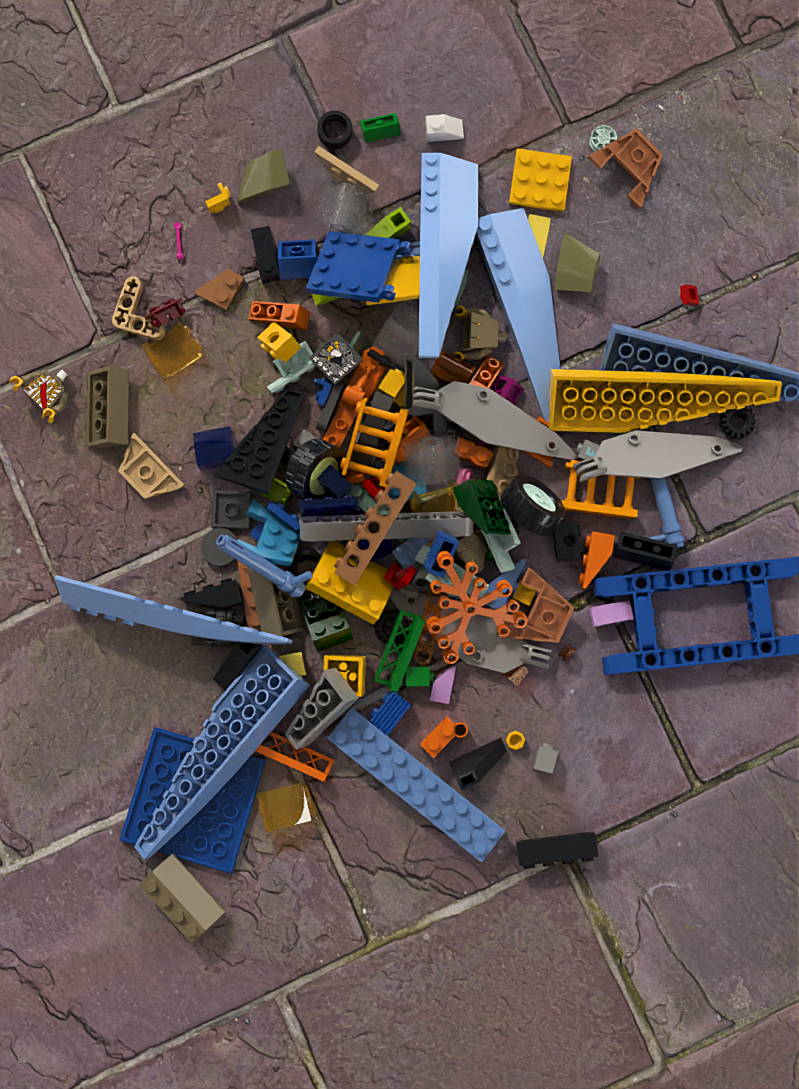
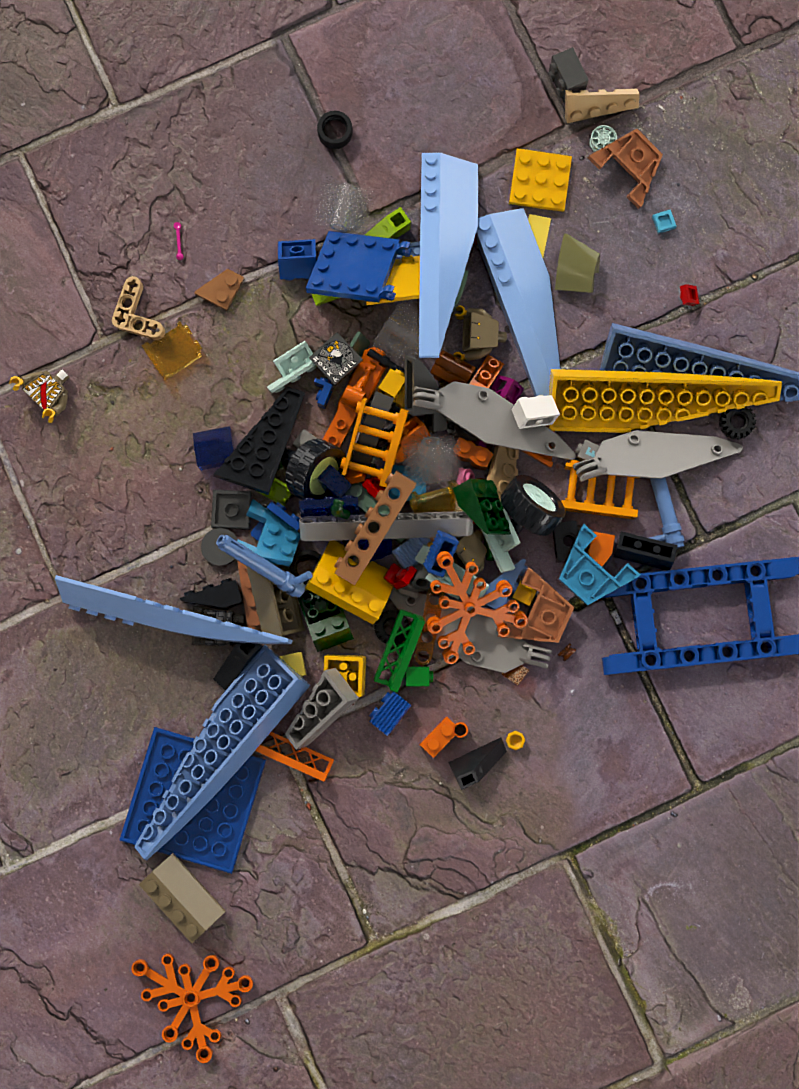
(107, 407): dark tan slope -> none
(147, 471): tan wing -> none
(159, 315): dark red hinge -> none
(170, 986): none -> orange plant
(220, 201): yellow bracket -> none
(264, 176): olive slope -> none
(265, 254): black slope -> none
(278, 343): yellow brick -> none
(284, 315): orange slope -> none
(285, 806): clear yellow panel -> none
(330, 407): dark grey beam -> none
(338, 511): none -> dark green arm
(339, 168): tan wing -> none
(380, 127): green slope -> none
(416, 784): medium blue brick -> none
(442, 686): lavender slope -> none
(443, 128): white slope -> none
(535, 411): none -> white brick
(545, 758): light grey brick -> none
(556, 848): black brick -> none
(567, 73): none -> dark grey piece
(586, 577): none -> dark azure wing
(595, 104): none -> tan wing
(611, 613): lavender slope -> none
(664, 221): none -> medium azure tile

